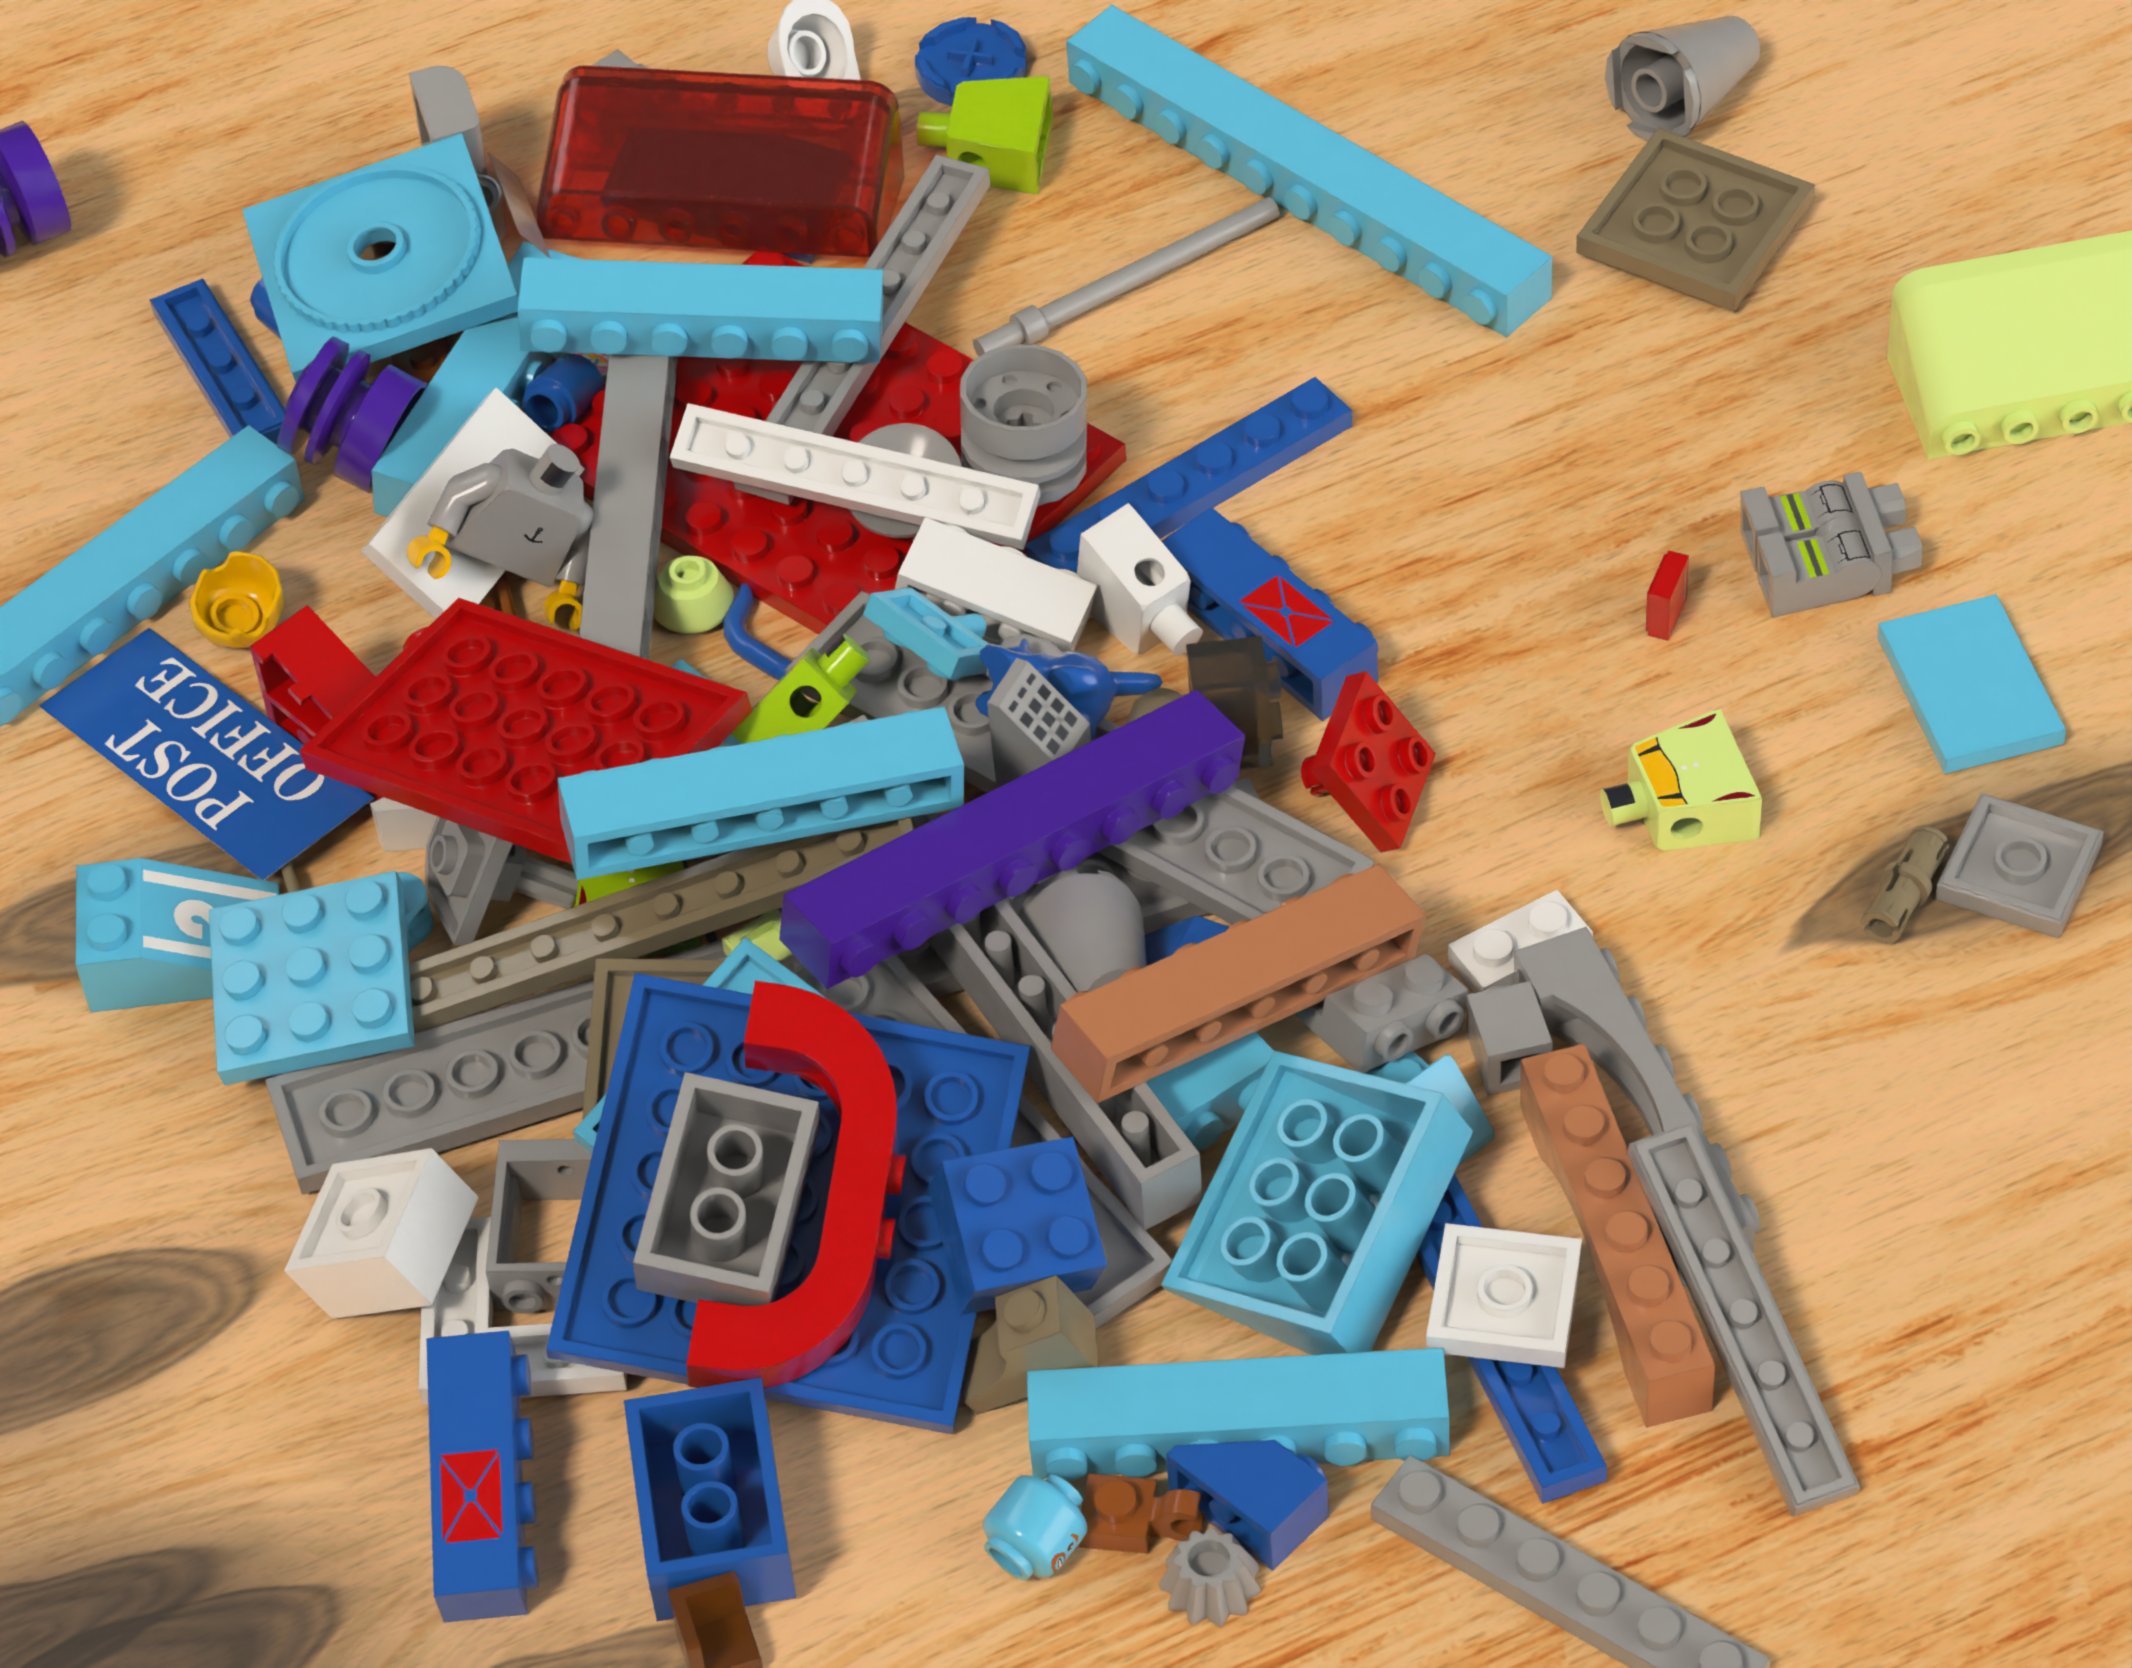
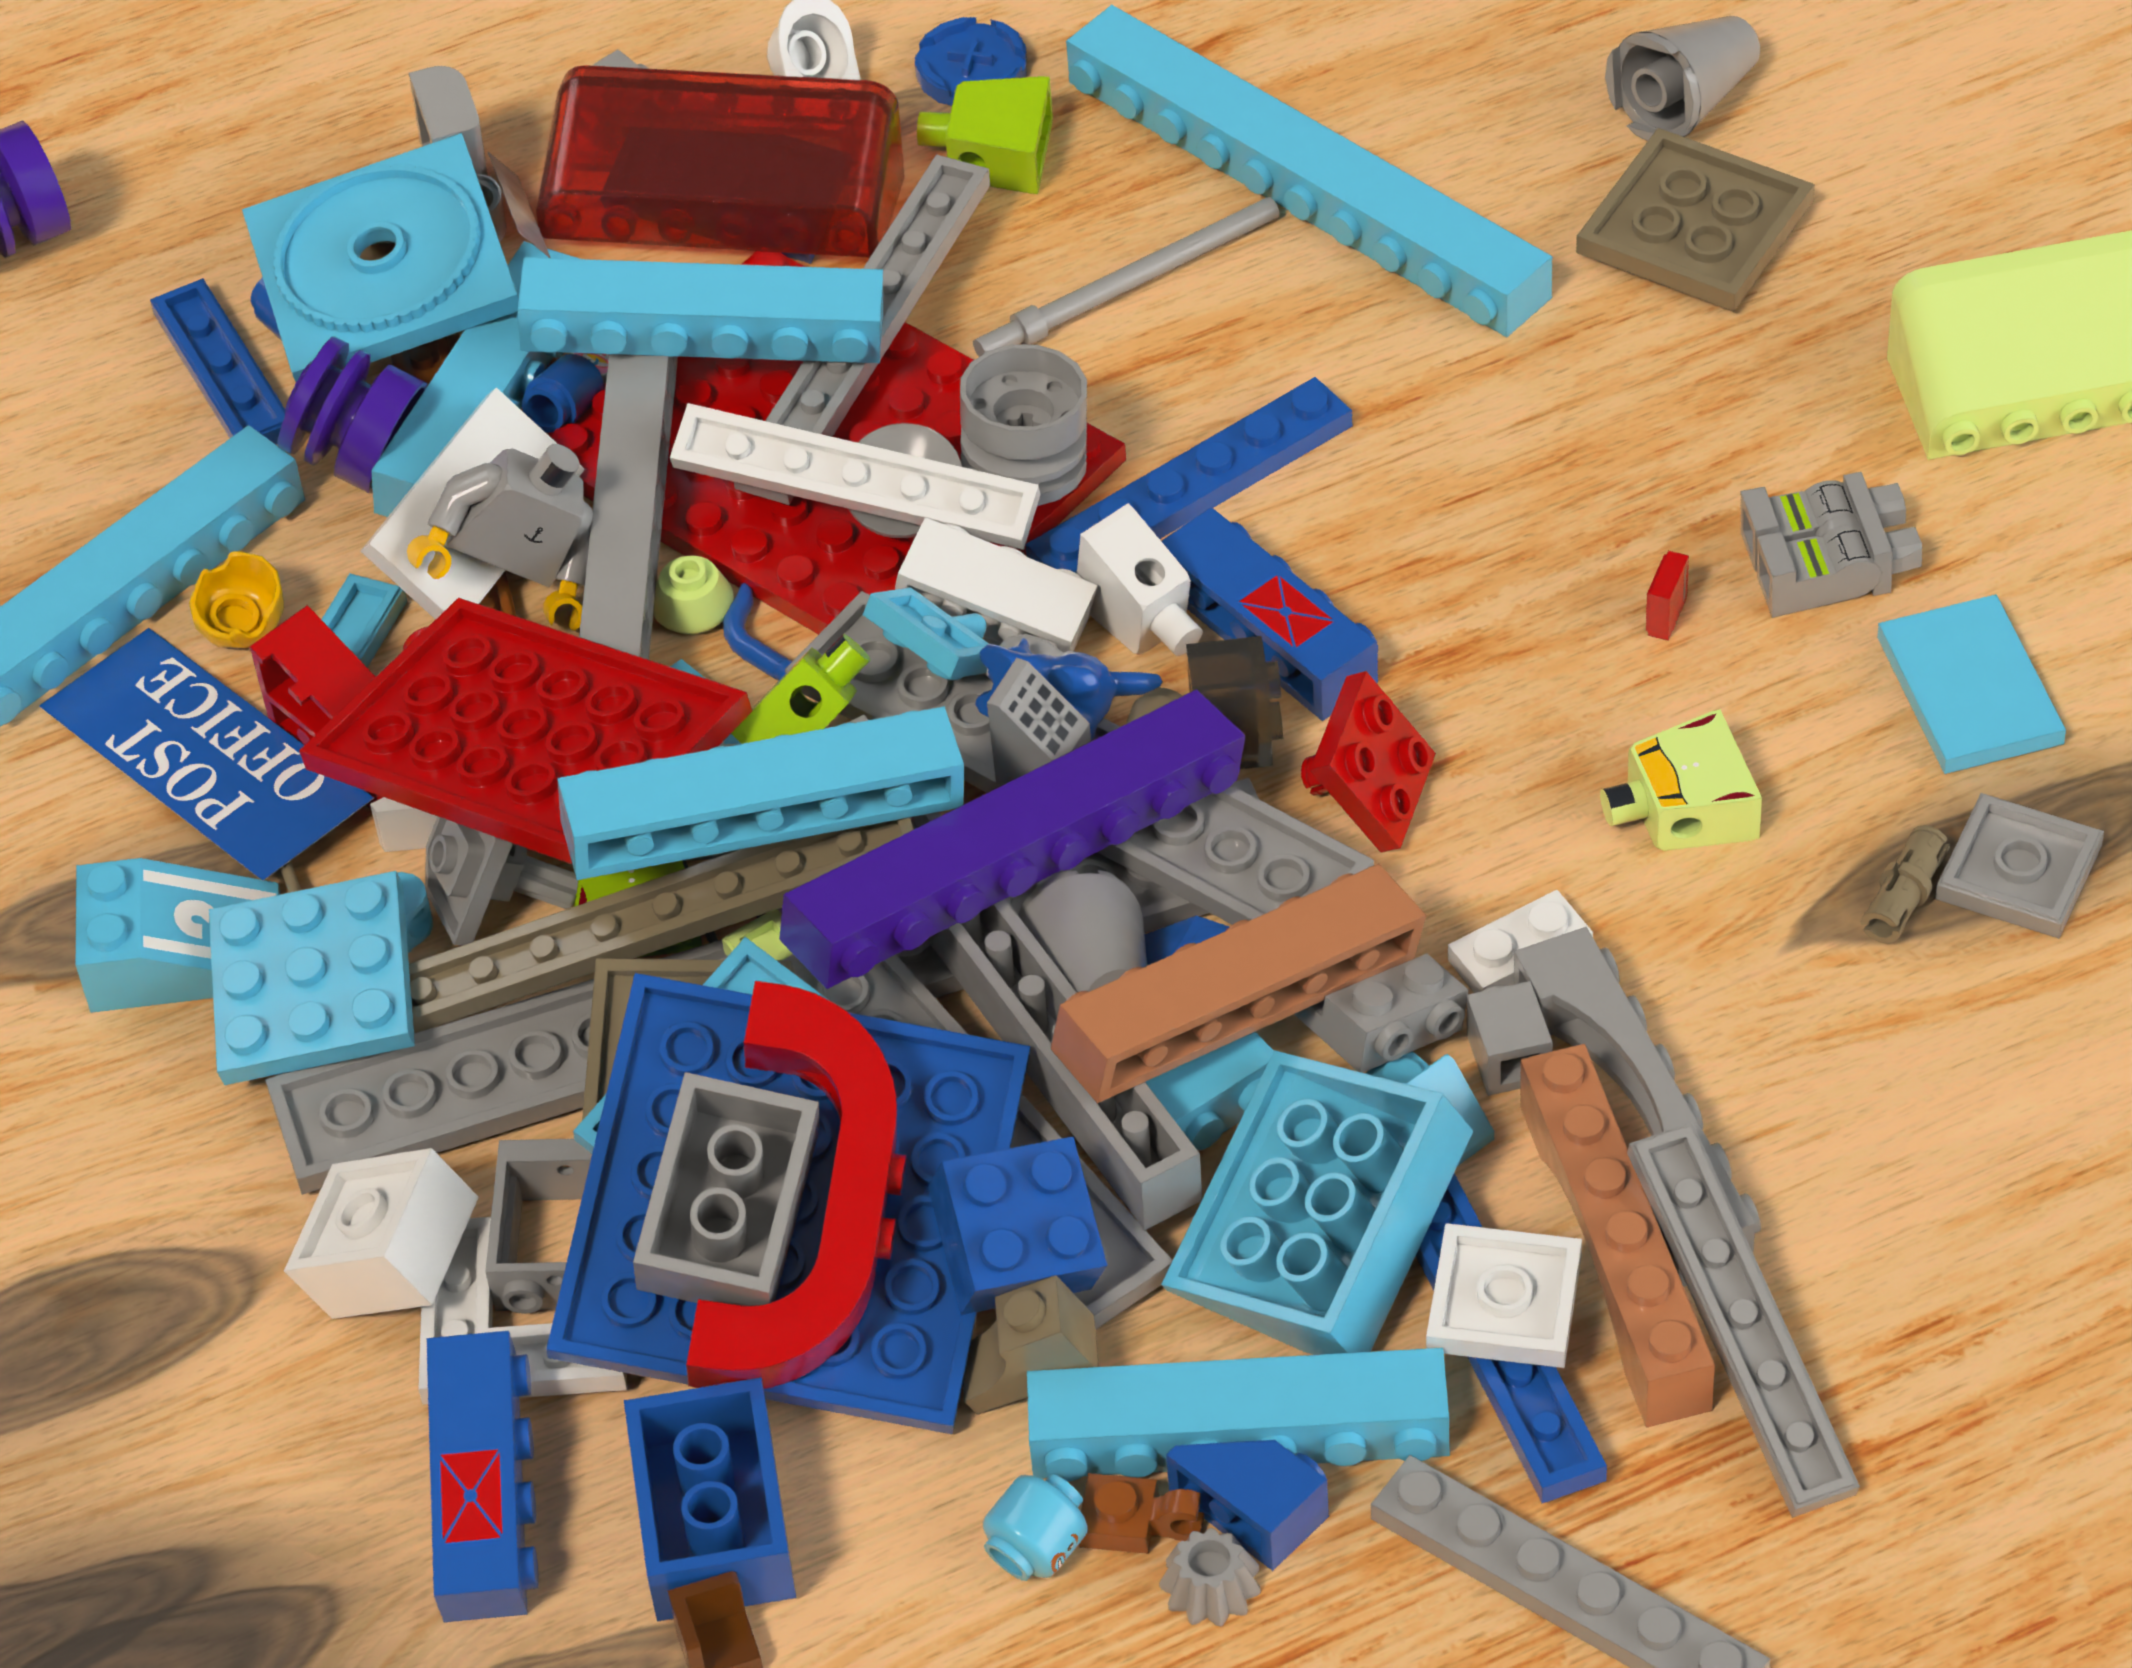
(364, 614): none -> medium azure tile

